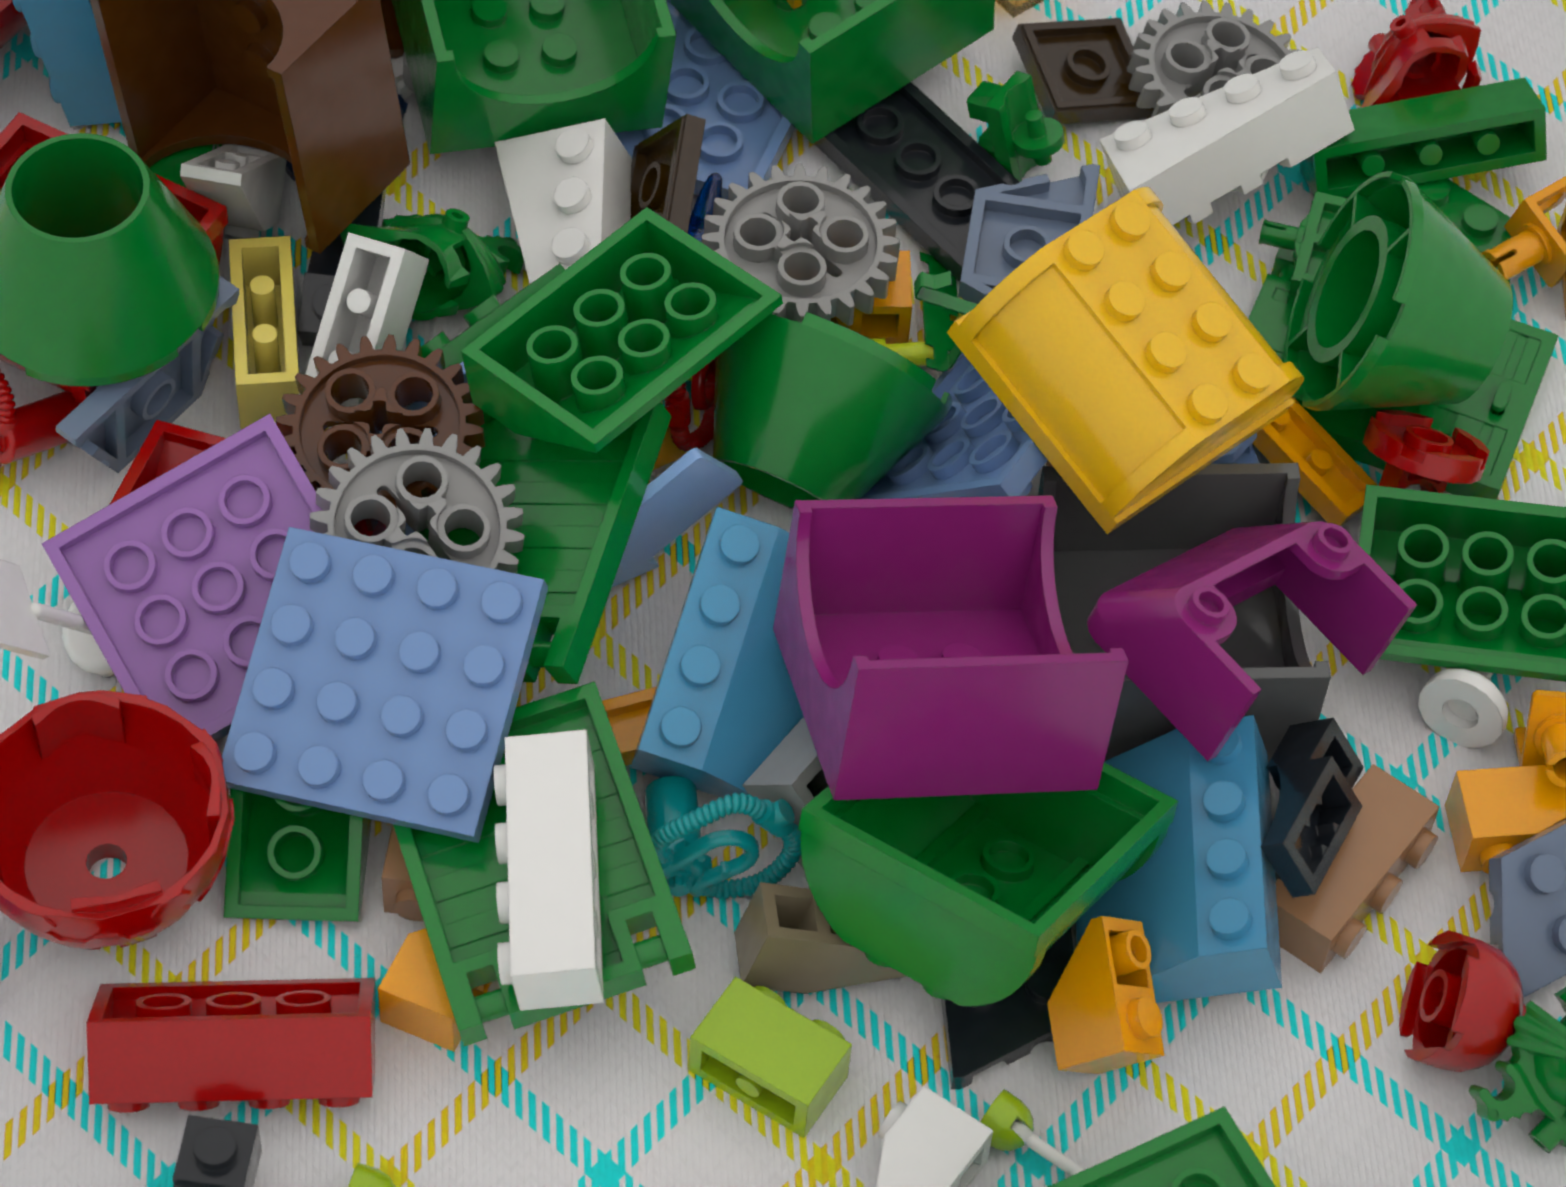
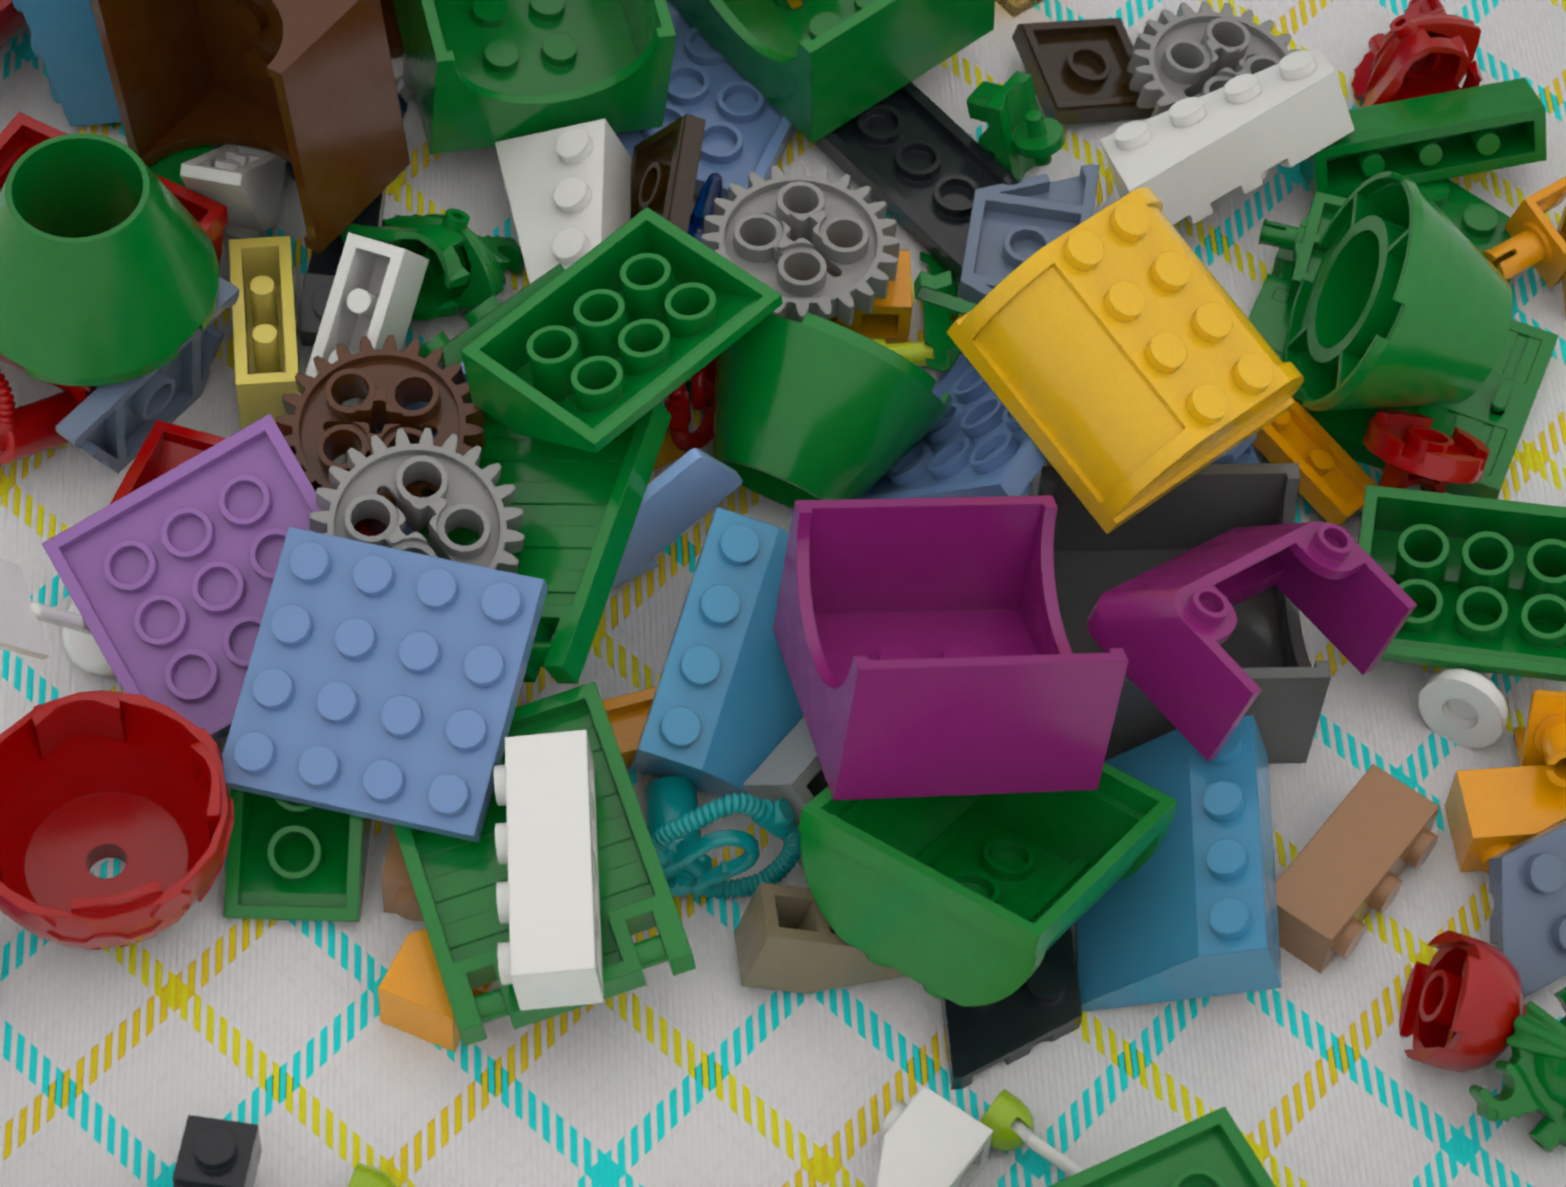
(232, 1043): red slope -> none
(770, 1055): lime brick -> none
(1106, 1001): light orange slope -> none
(1315, 804): black slope -> none

